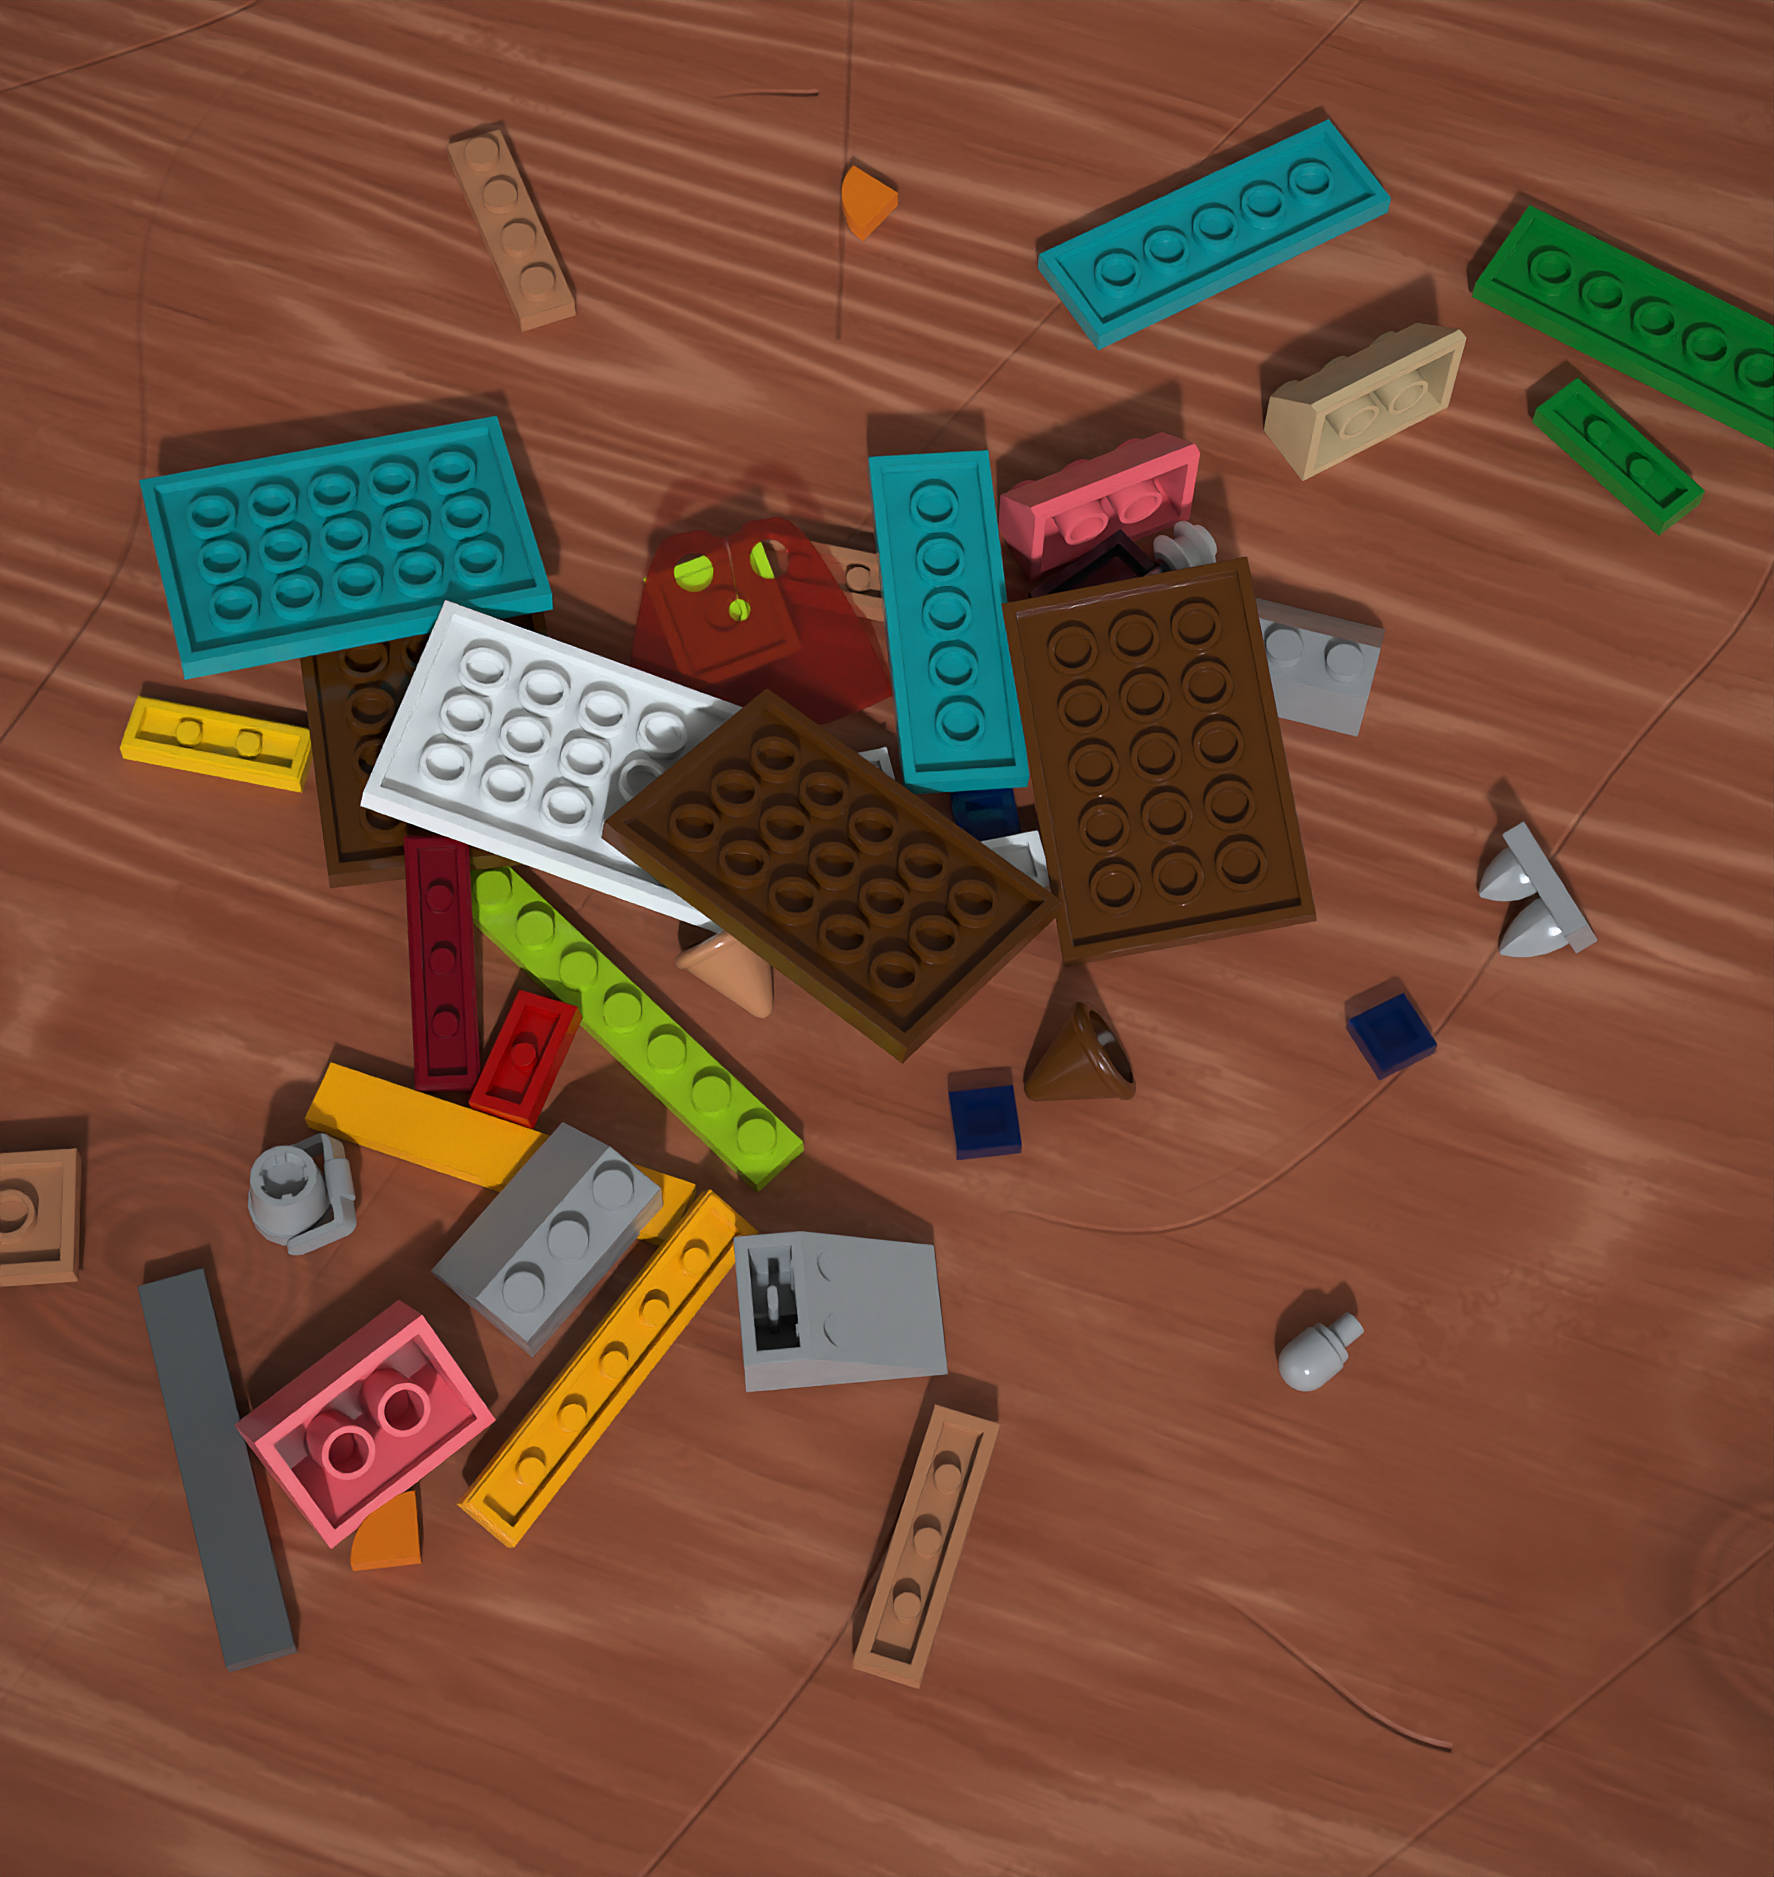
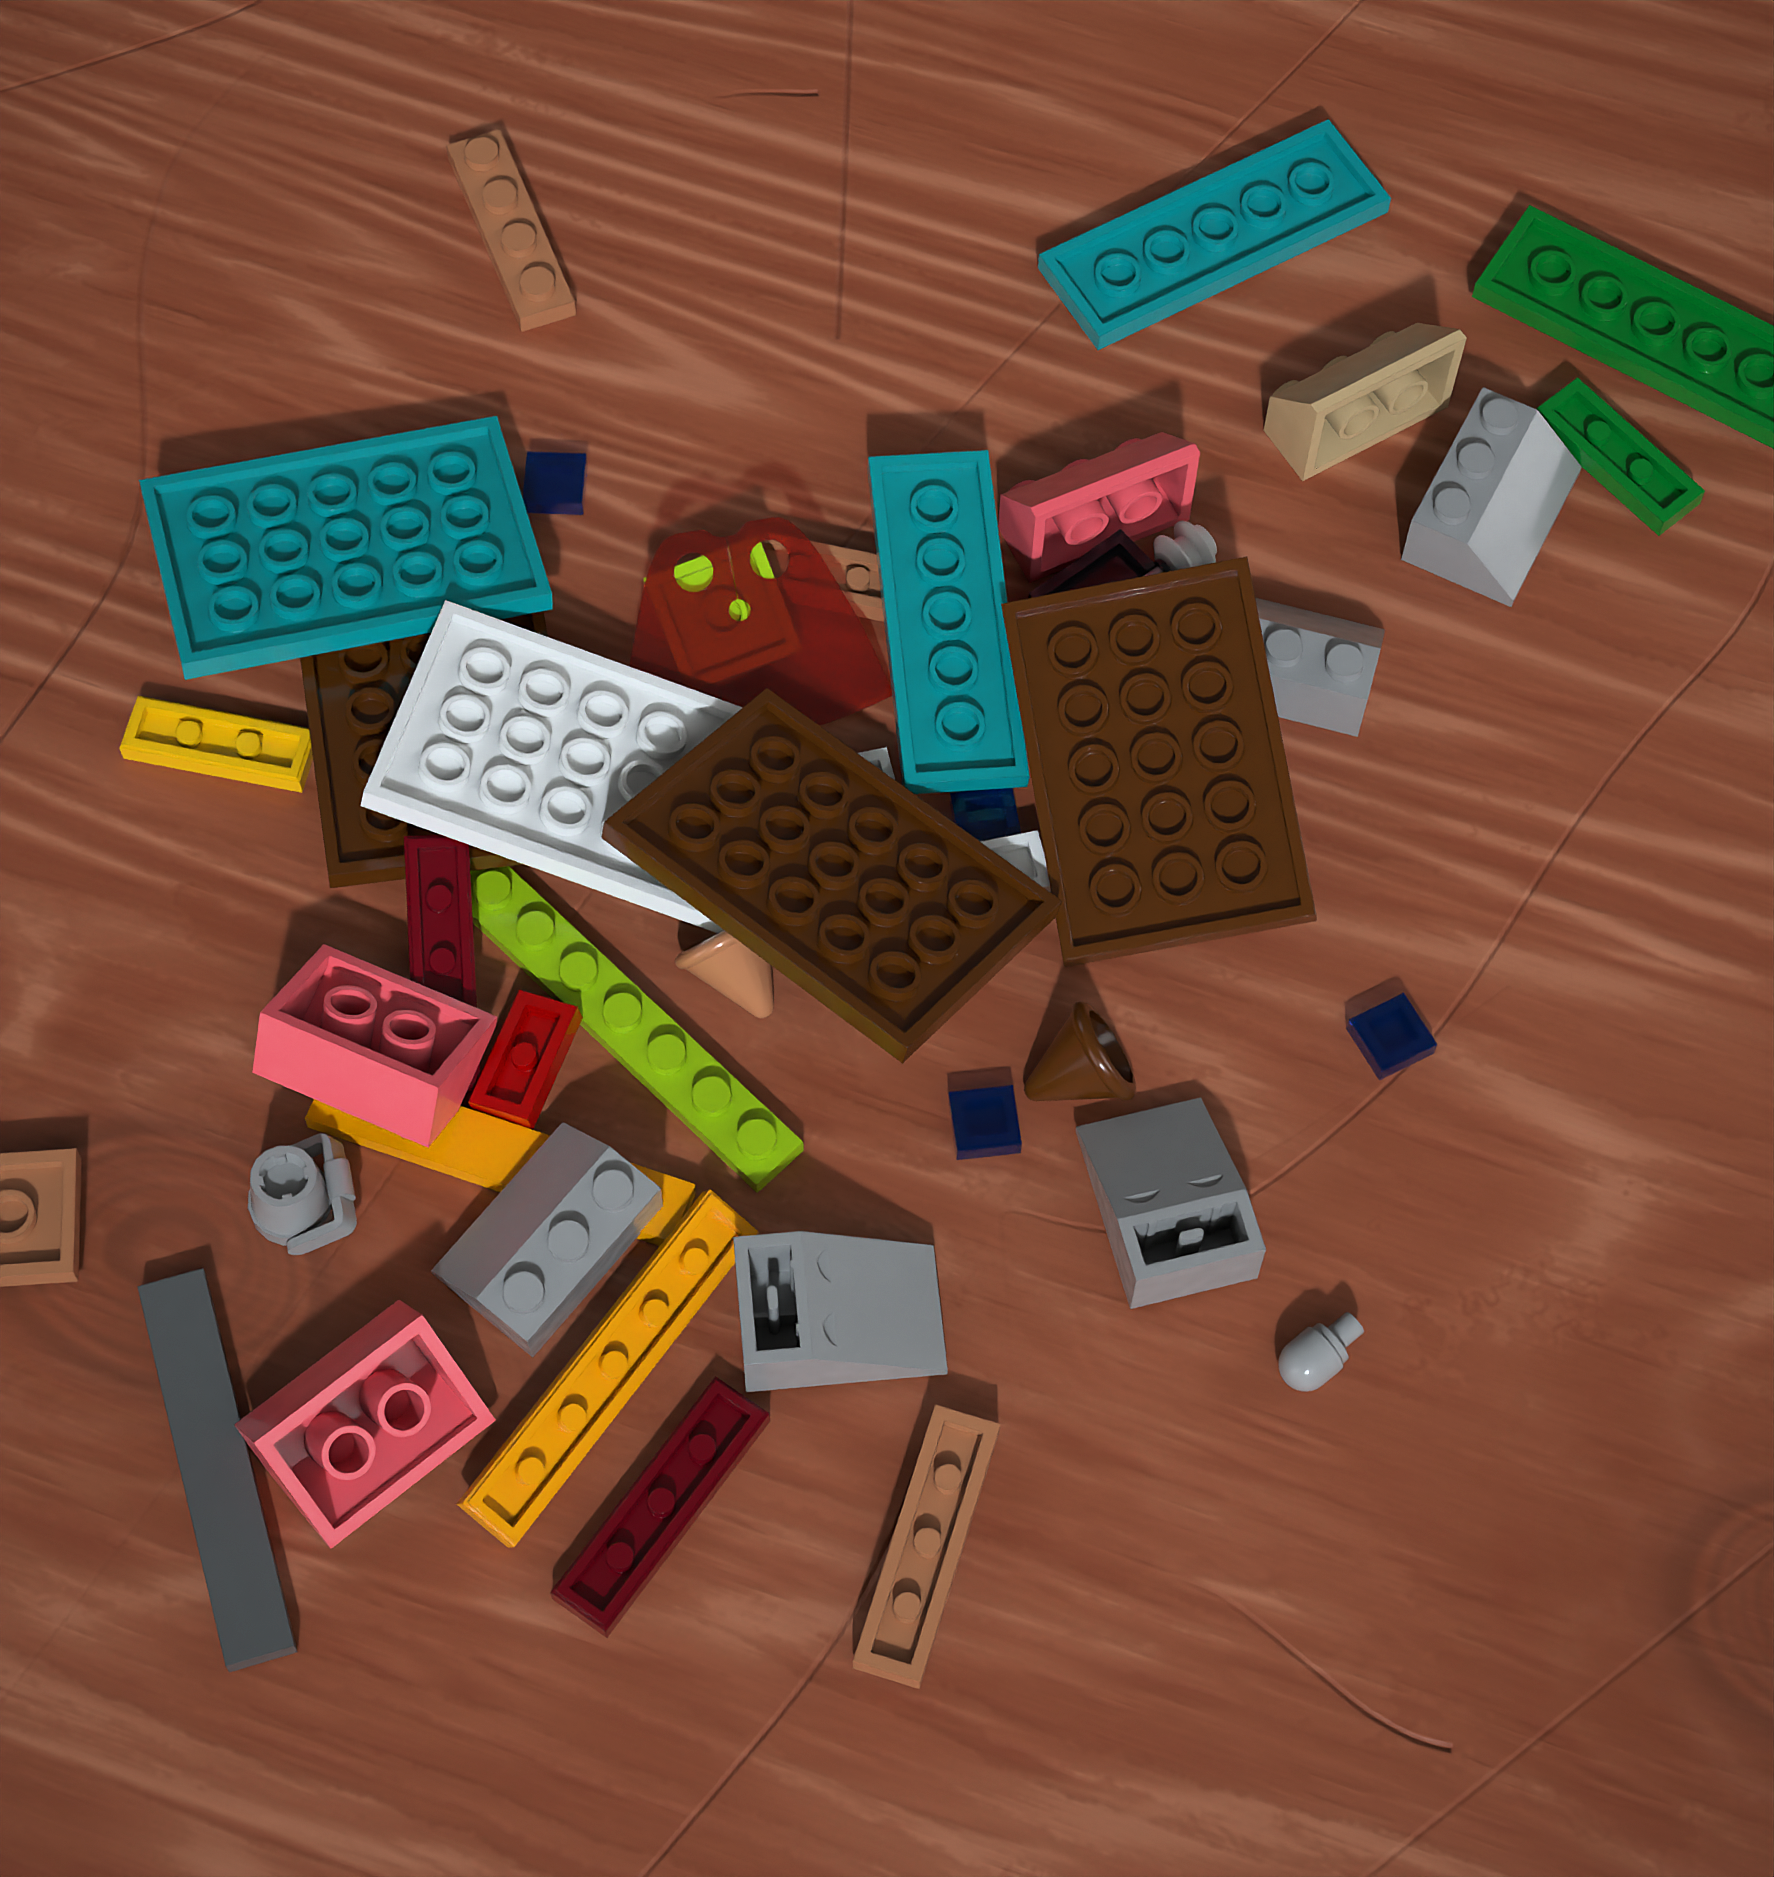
(372, 1044): none -> coral slope
(388, 1535): orange tile -> none
(555, 483): none -> clear blue tile
(660, 1507): none -> dark red tile
(865, 202): orange tile -> none
(1171, 1203): none -> light grey slope
(1493, 499): none -> light grey slope
(1547, 921): light grey tile -> none

